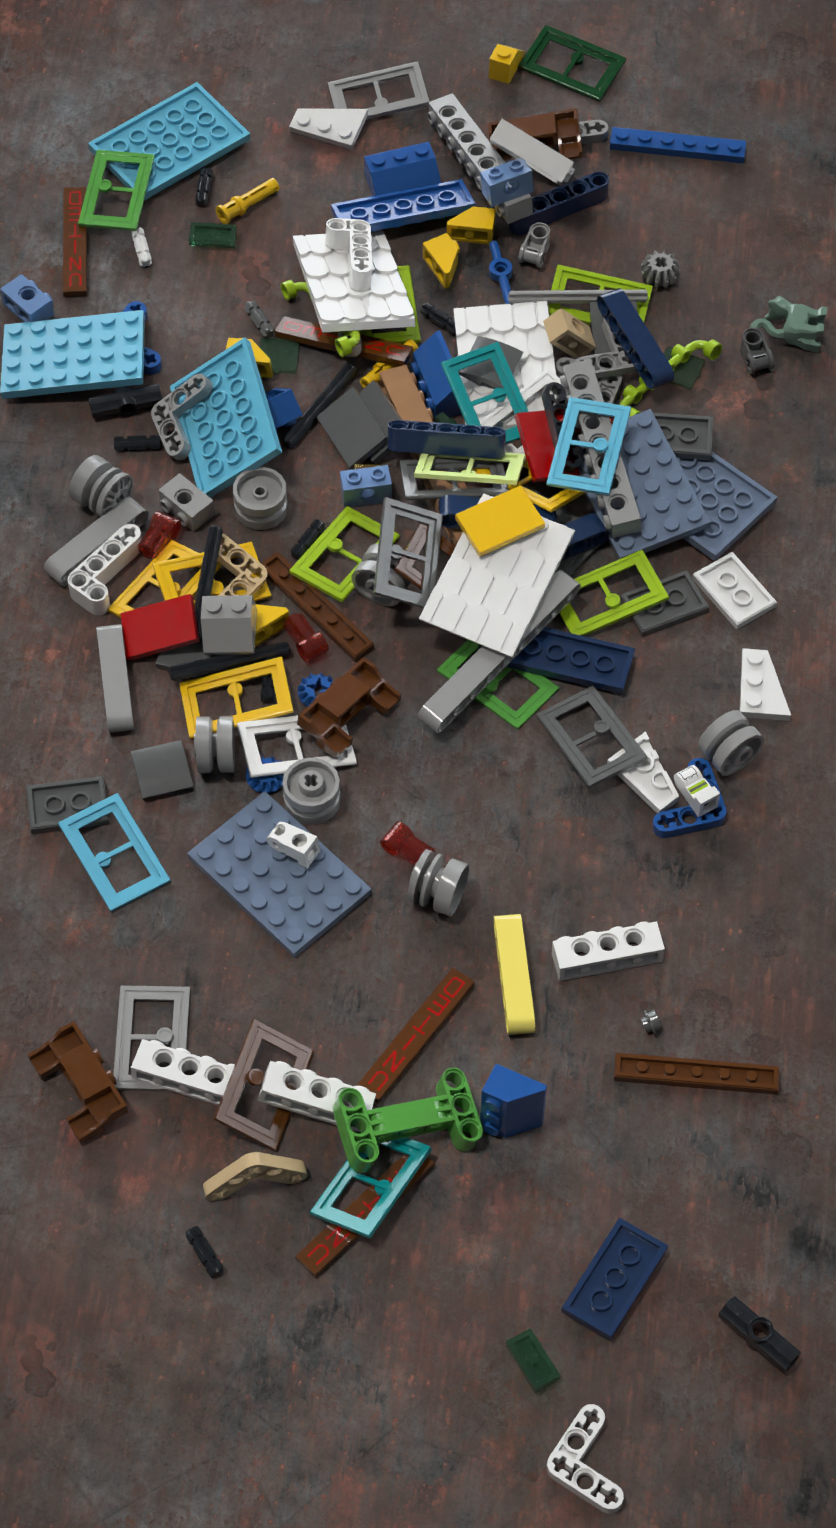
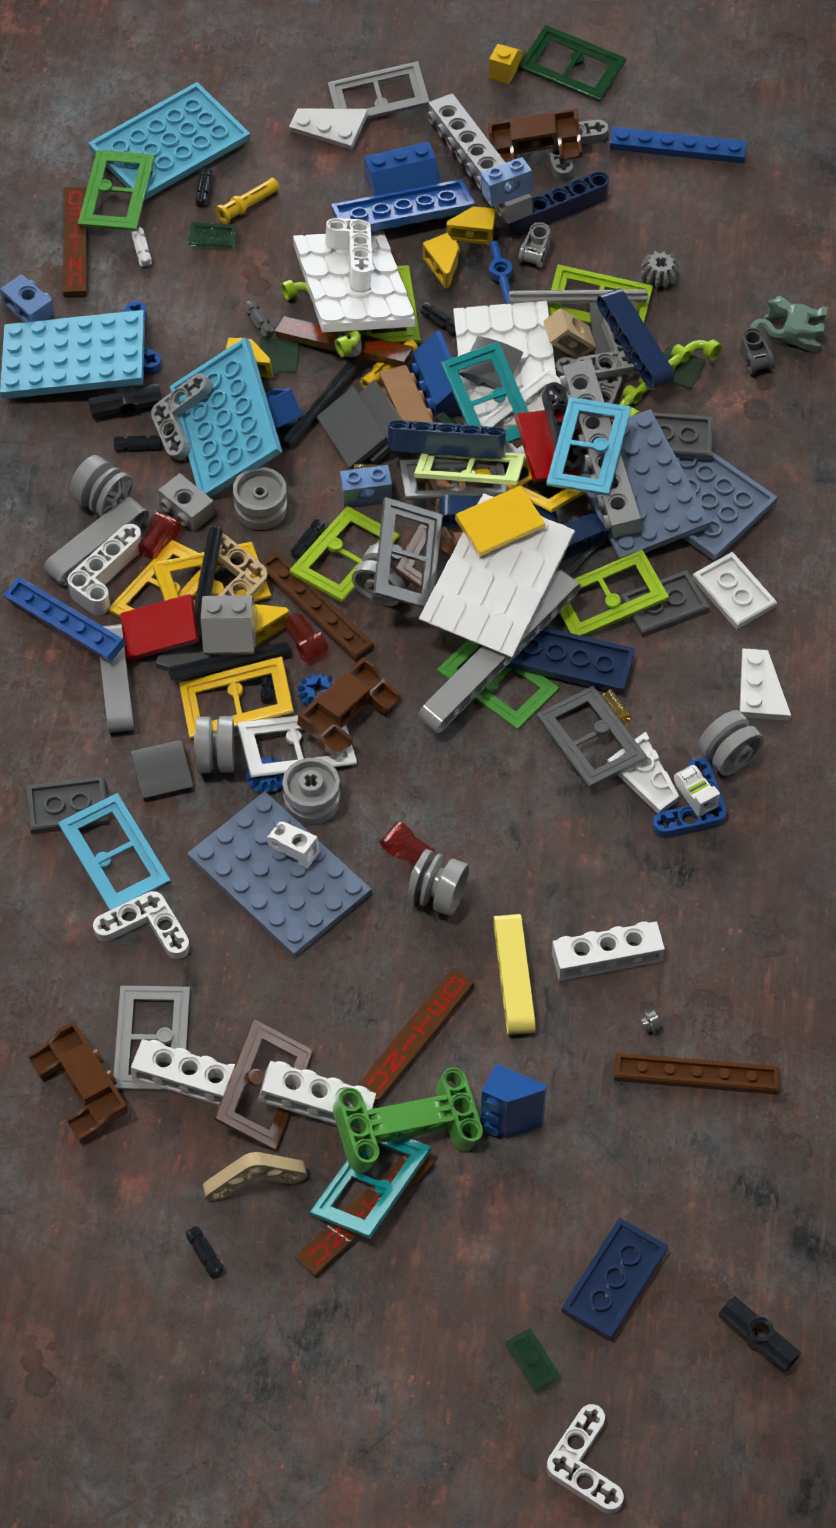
(64, 619): none -> blue plate
(150, 916): none -> white beam
(535, 153): white window -> none
(616, 706): none -> clear yellow piece

